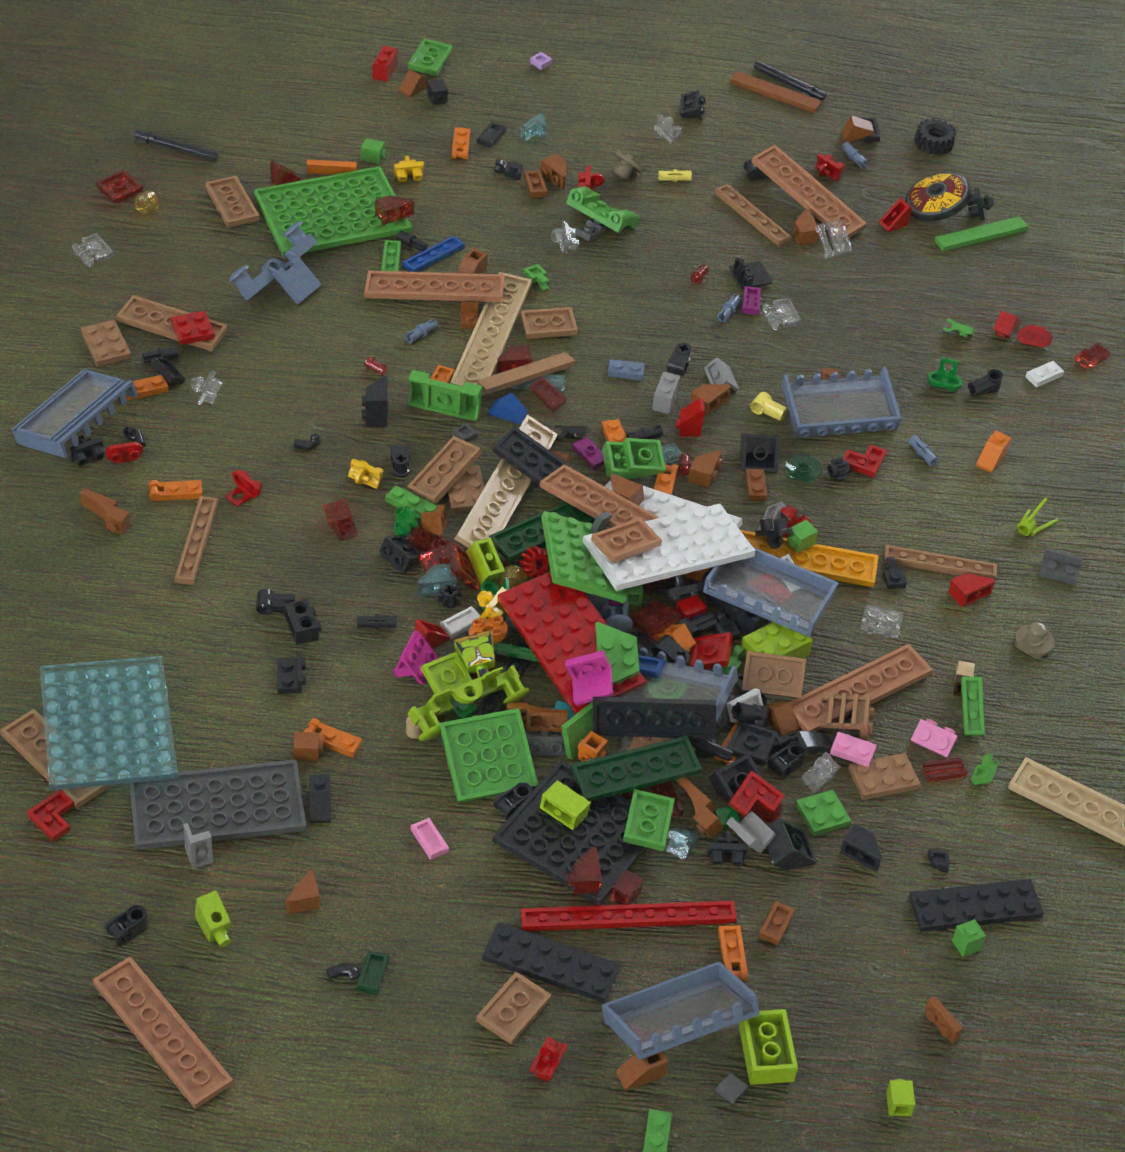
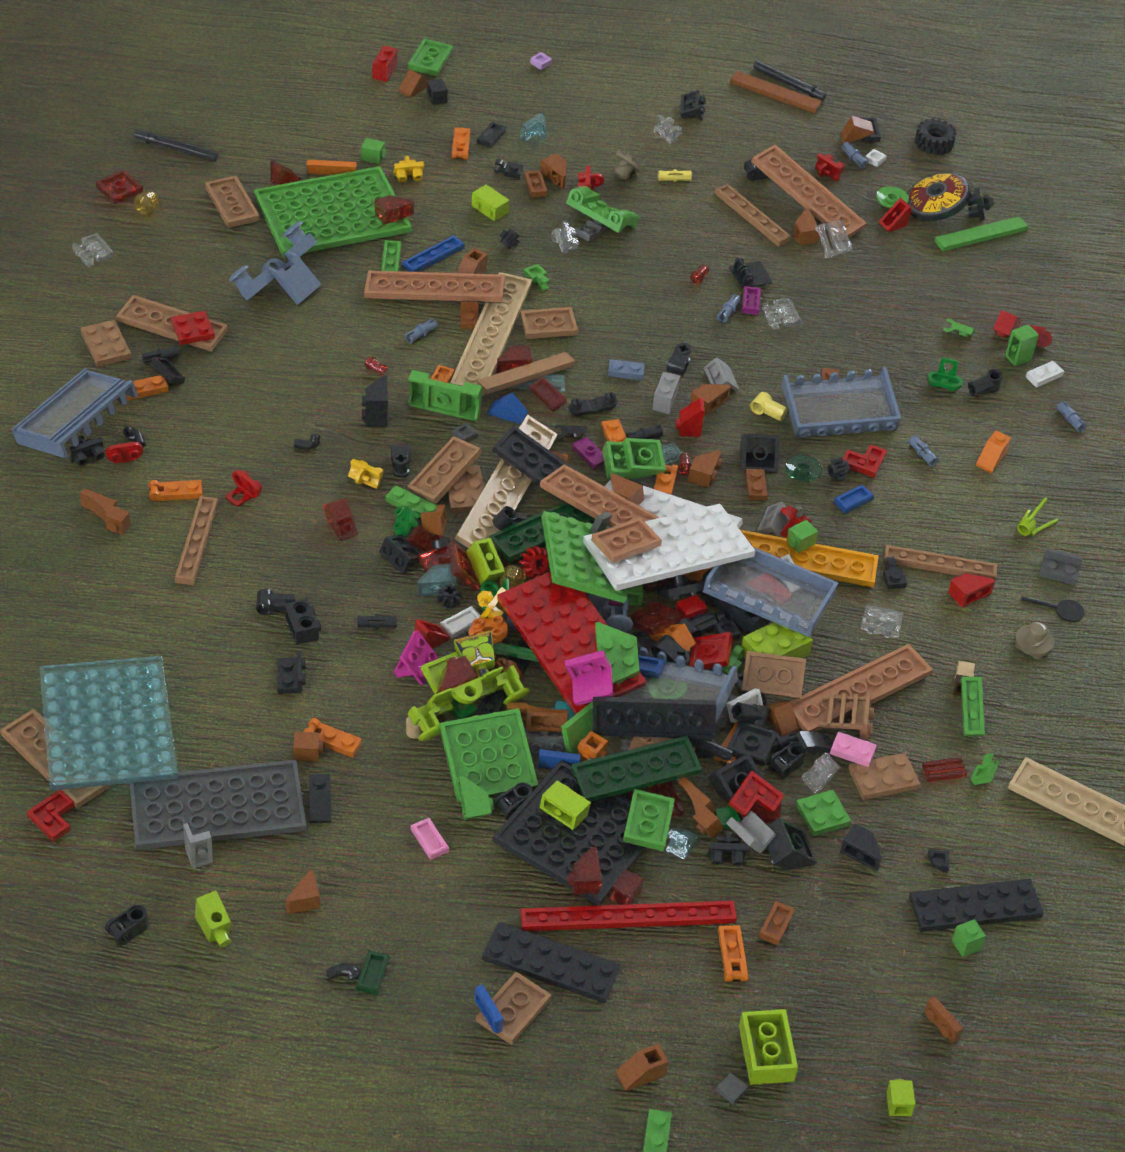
(163, 1032): nougat plate -> none
(200, 384): clear hips -> none
(411, 241): black axle -> none
(441, 542): none -> black tile
(457, 672): none -> clear red slope
(473, 799): none -> bright green slope
(488, 1009): none -> blue tile
(490, 202): none -> lime brick
(502, 662): none -> dark orange arm
(508, 517): none -> black piece
(509, 238): none -> black gear
(548, 1059): red hips -> none
(549, 759): none -> blue tile
(582, 407): none -> black piece
(680, 1009): window -> none
(780, 528): black hips -> none
(853, 499): none -> blue tile
(876, 158): none -> white tile
(889, 195): none -> bright green dish
(934, 738): bright pink bracket -> none
(1021, 345): none -> bright green brick
(1066, 609): none -> black piece
(1071, 416): none -> sand blue pin
(1092, 356): clear red slope -> none

